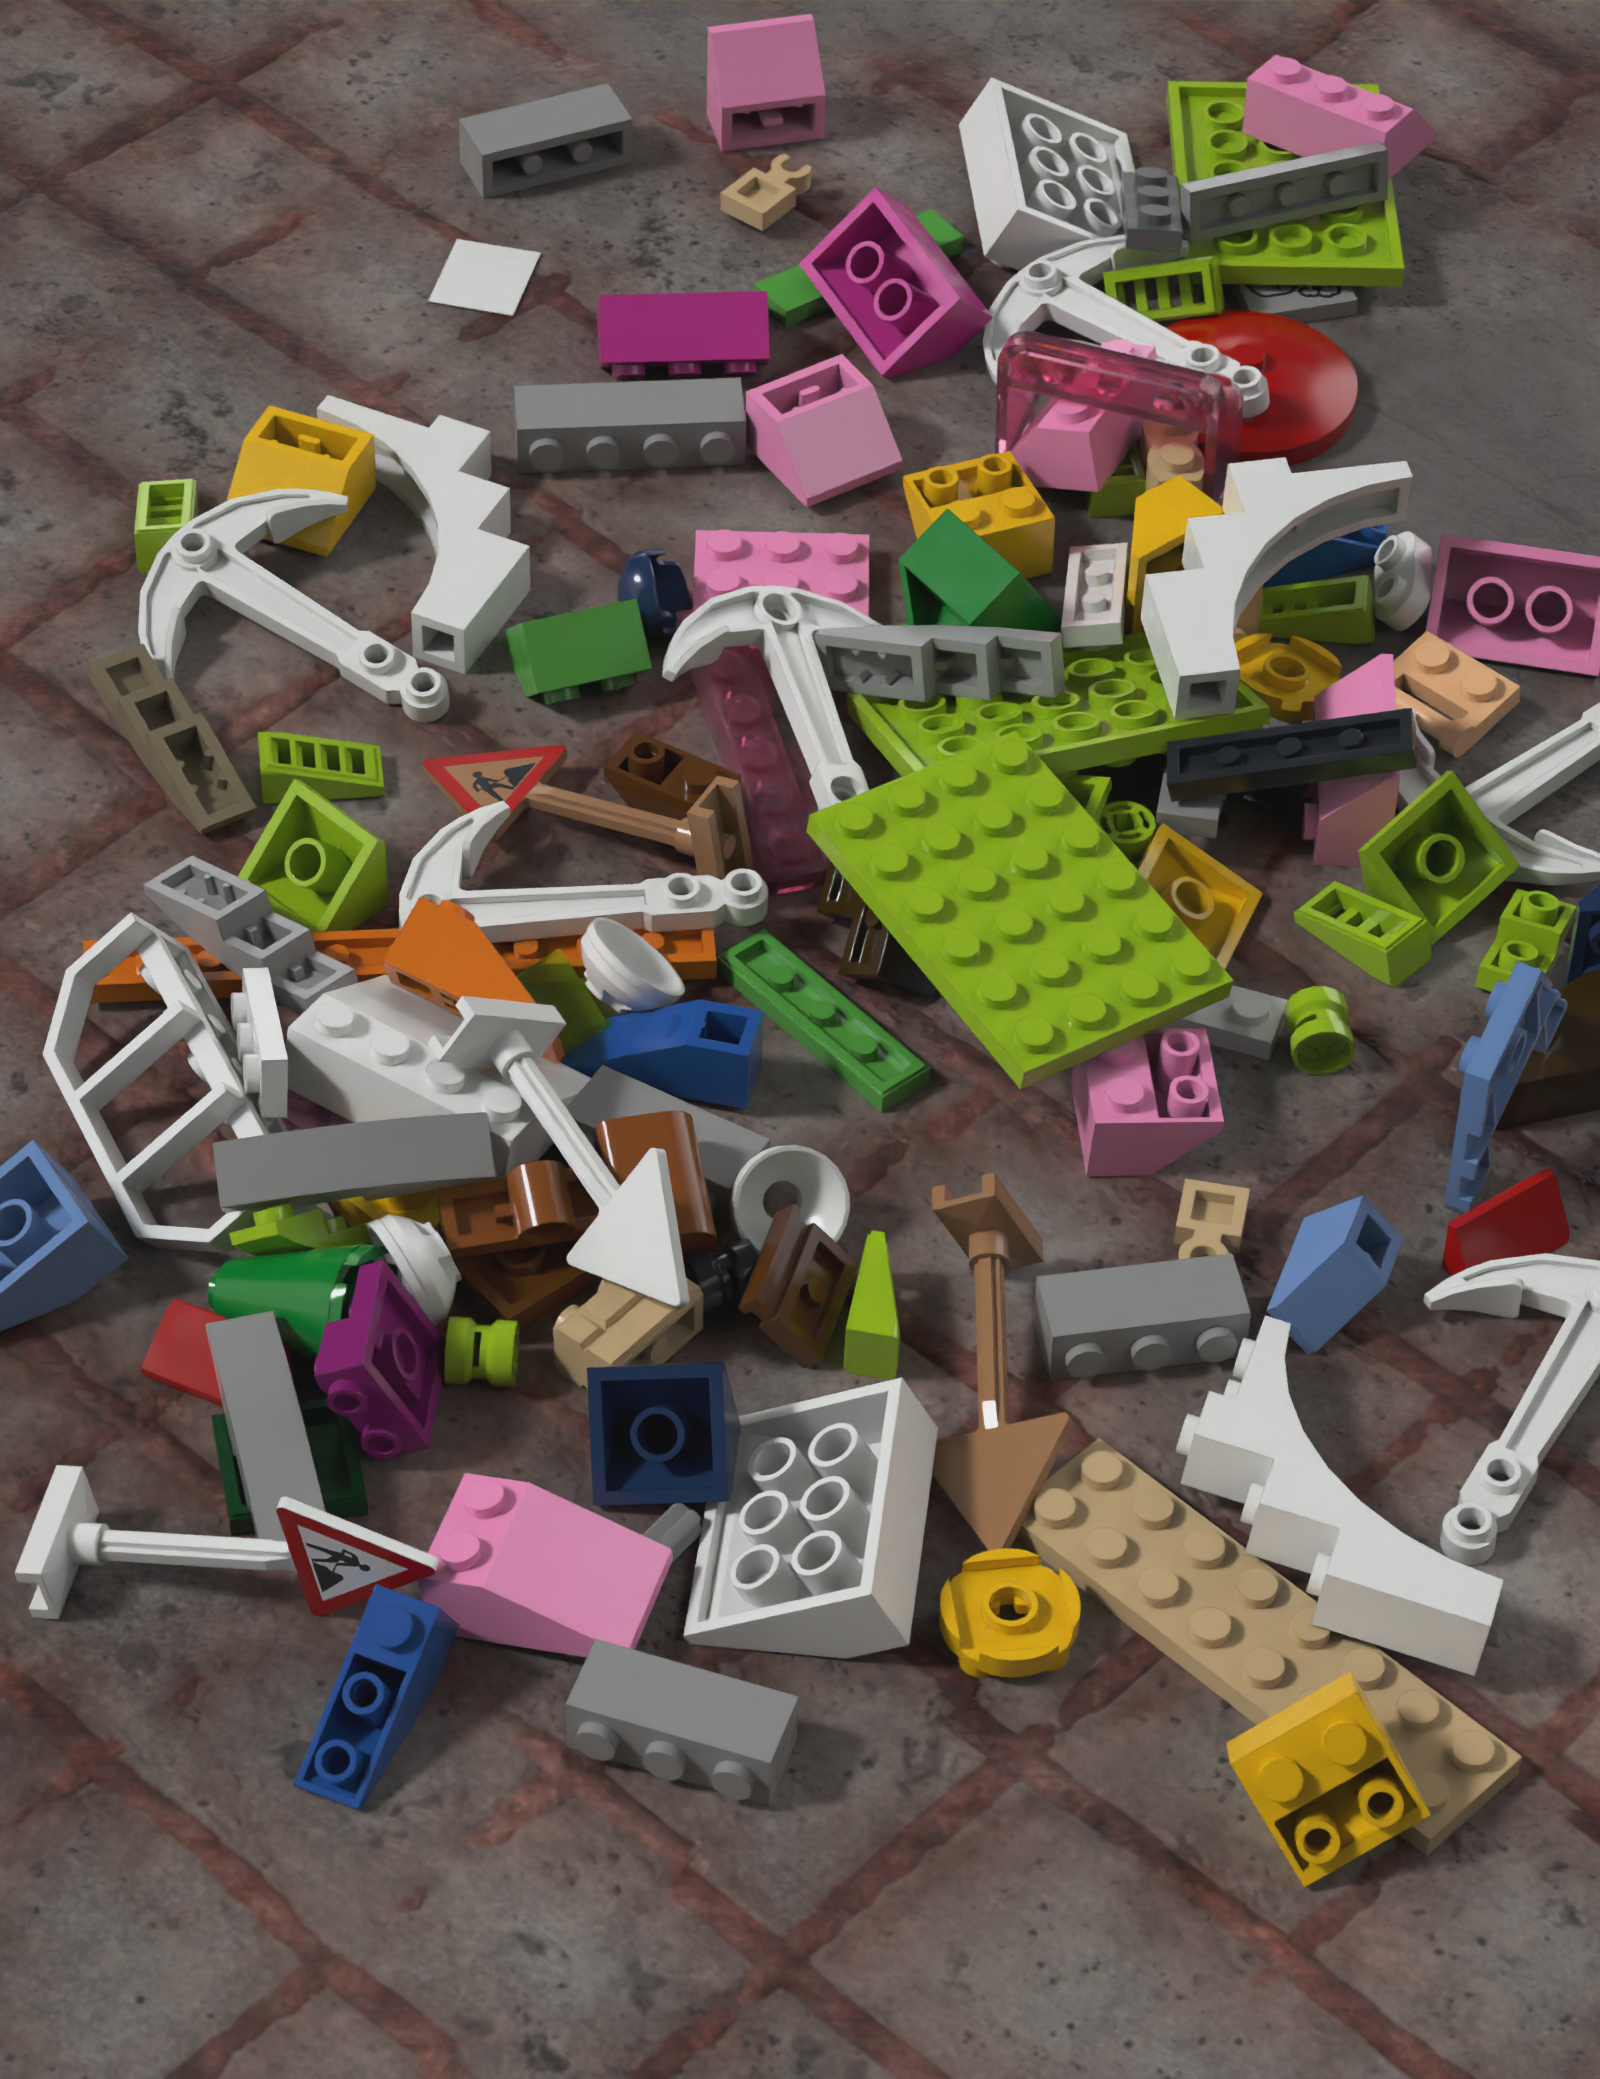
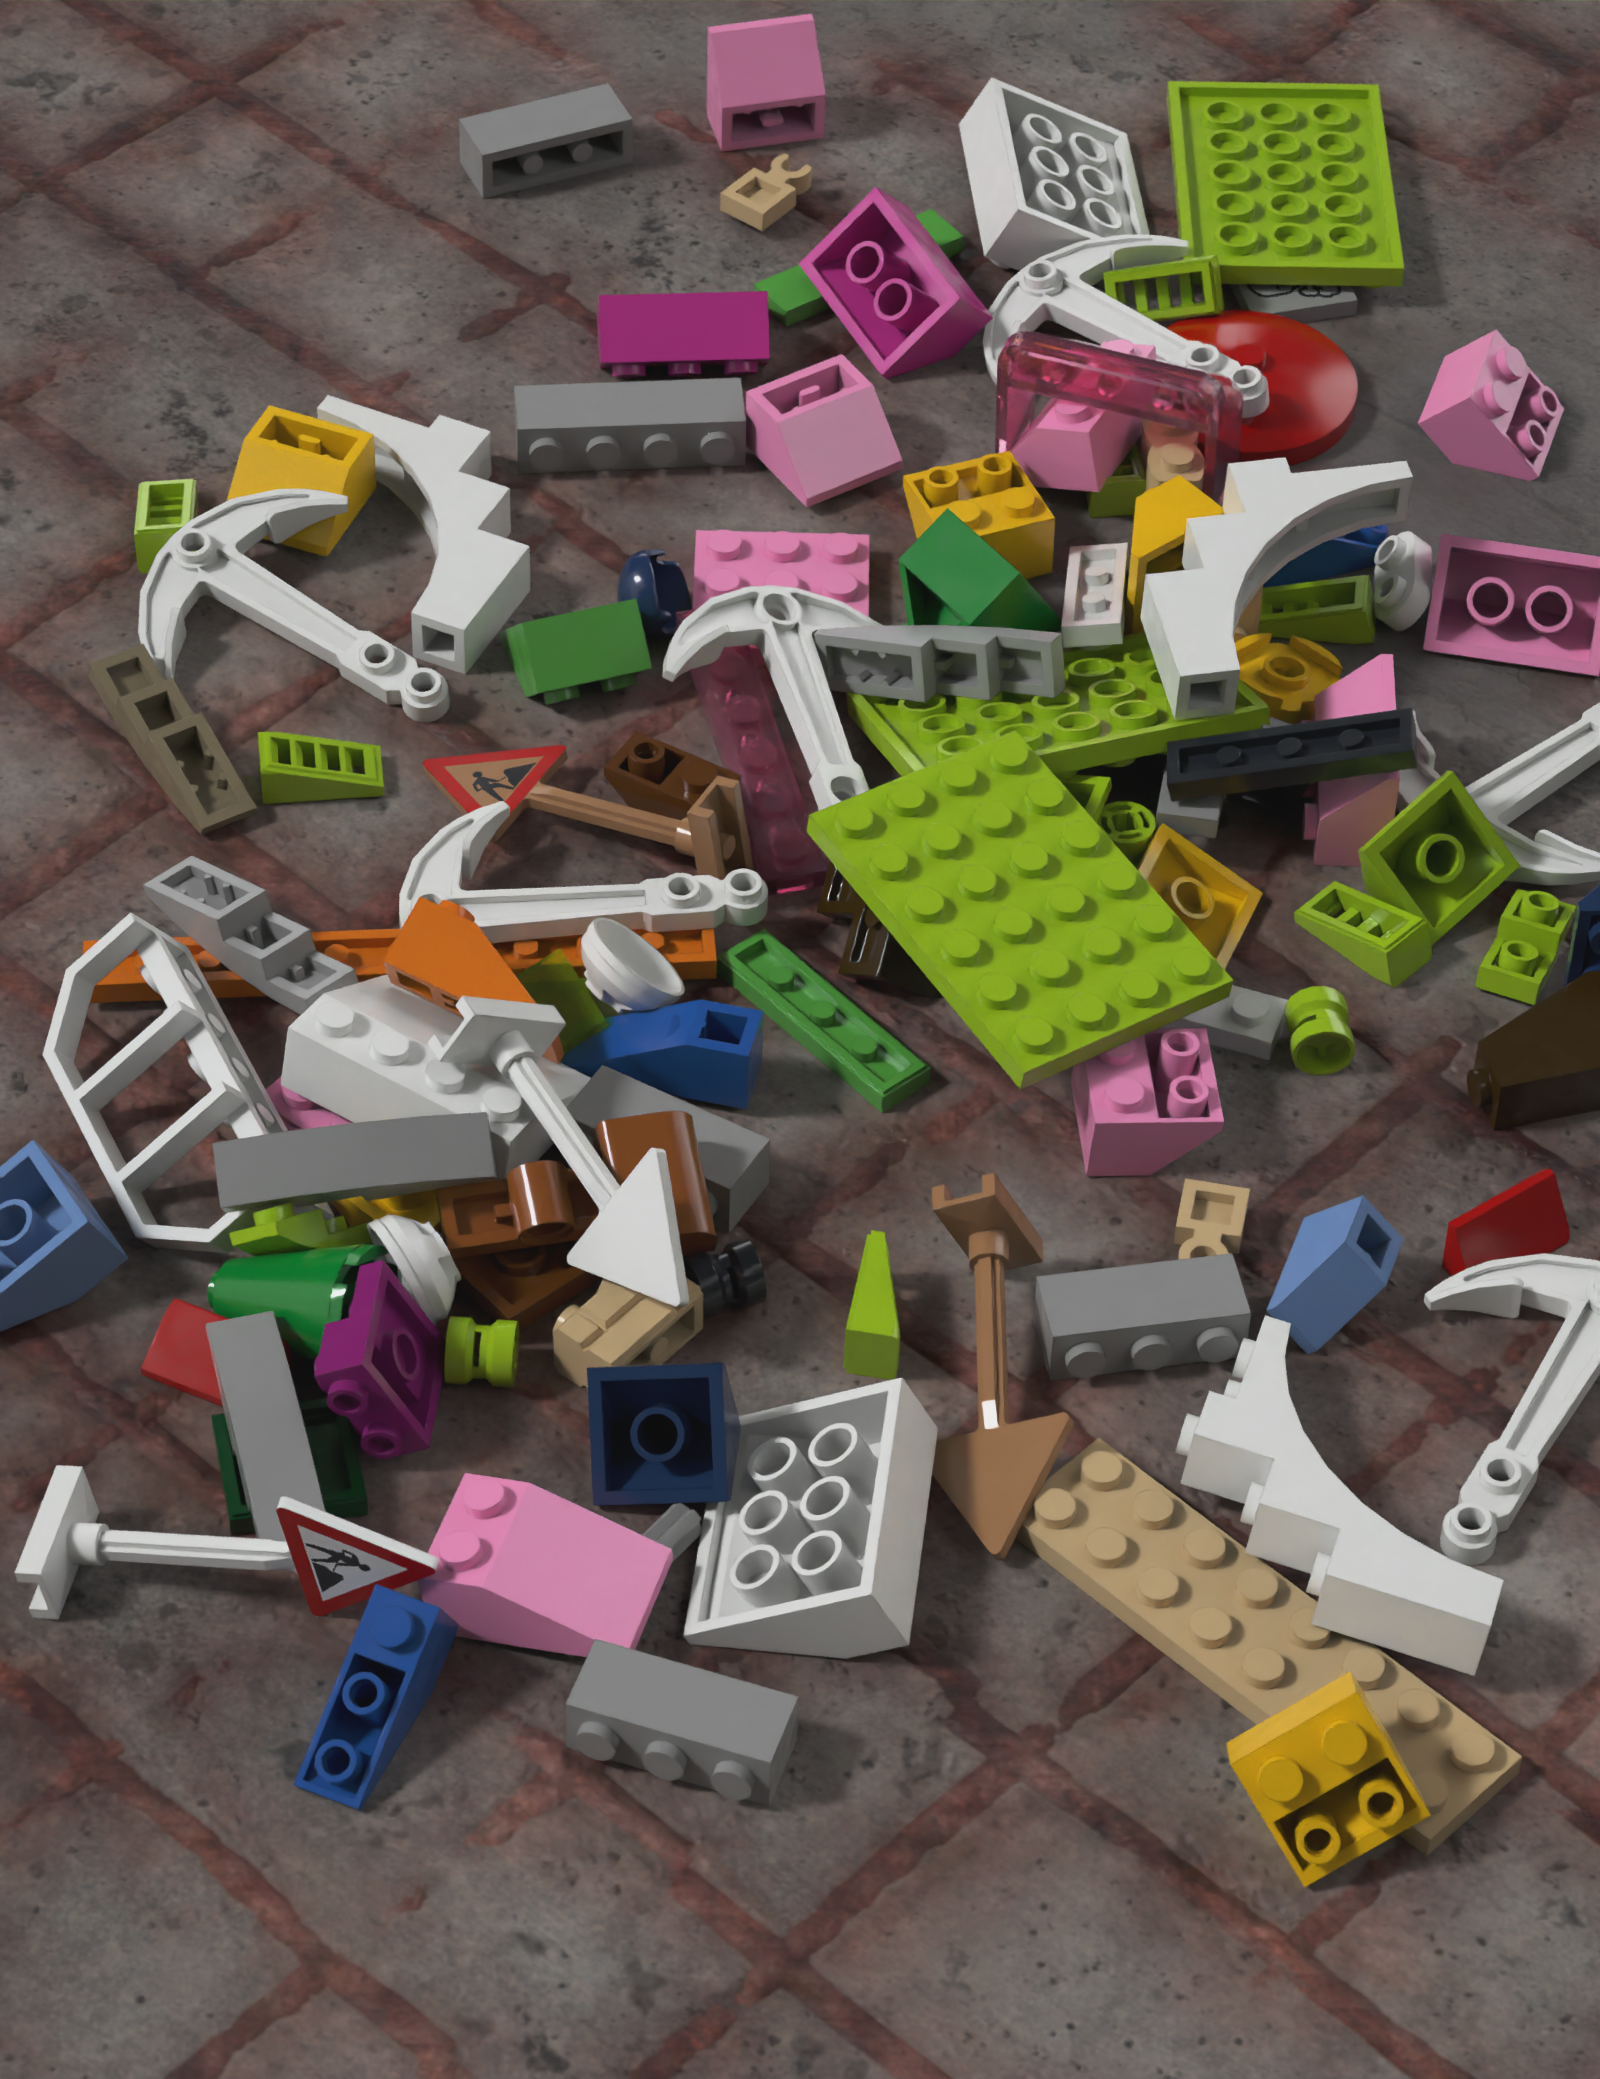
(261, 1042): white plate -> none
(318, 864): lime slope -> none
(484, 277): white sticker -> none
(799, 1286): reddish brown plate -> none
(819, 1188): white piece -> none
(1005, 1647): yellow plate -> none
(1151, 210): dark grey plate -> none
(1284, 191): light grey plate -> none
(1324, 114): bright pink slope -> none
(1456, 687): light nougat plate -> none
(1491, 410): none -> bright pink slope
(1521, 1020): medium blue wing -> none

